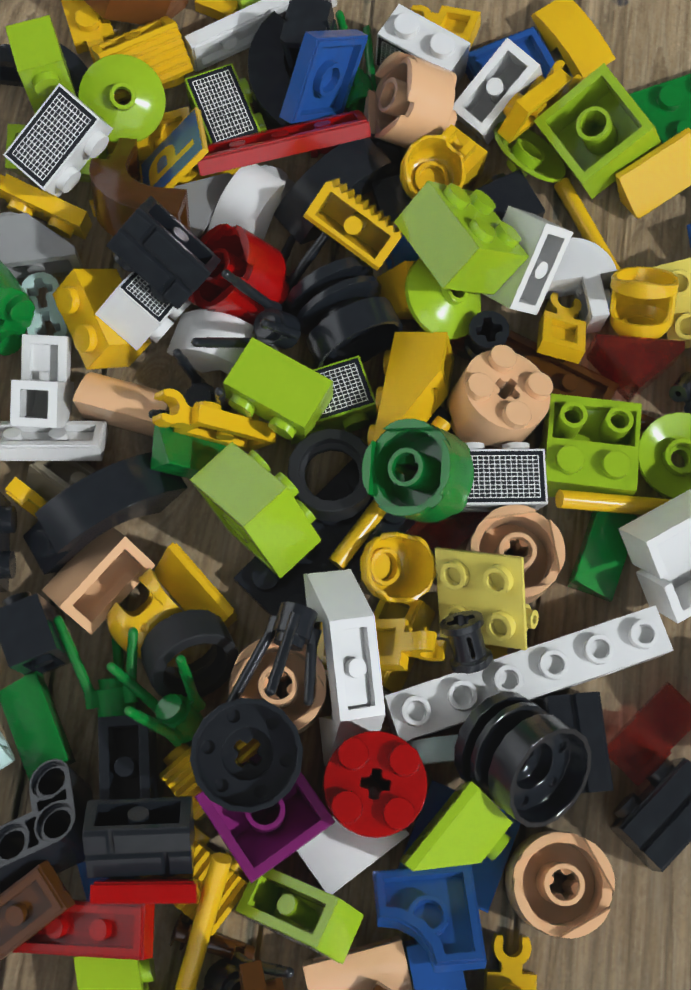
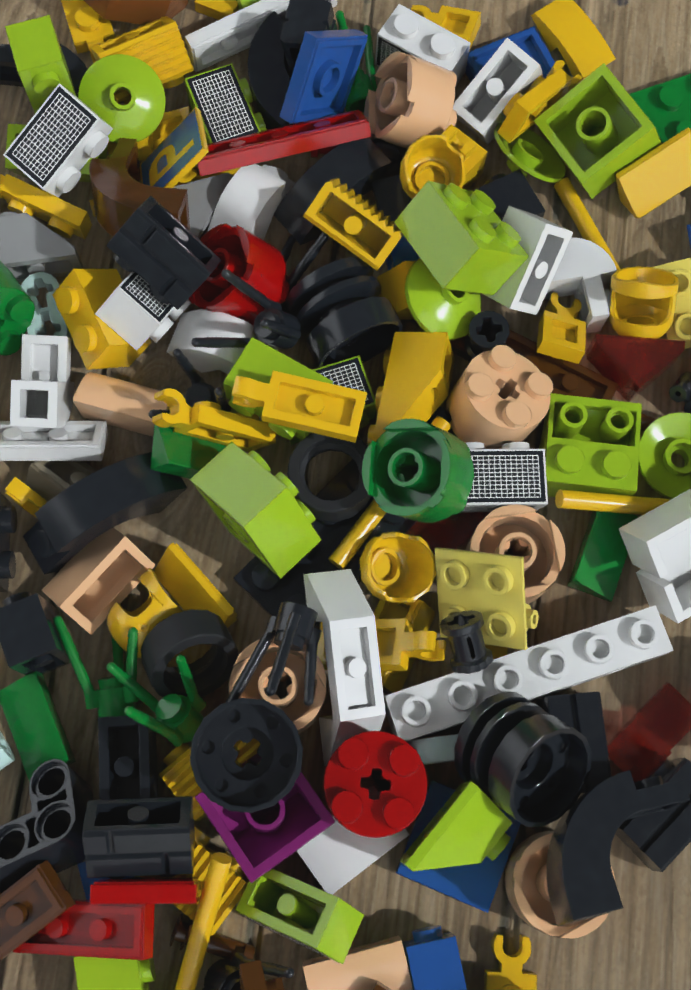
(304, 404): none -> yellow plate
(436, 910): blue tile -> none
(580, 847): none -> black arch

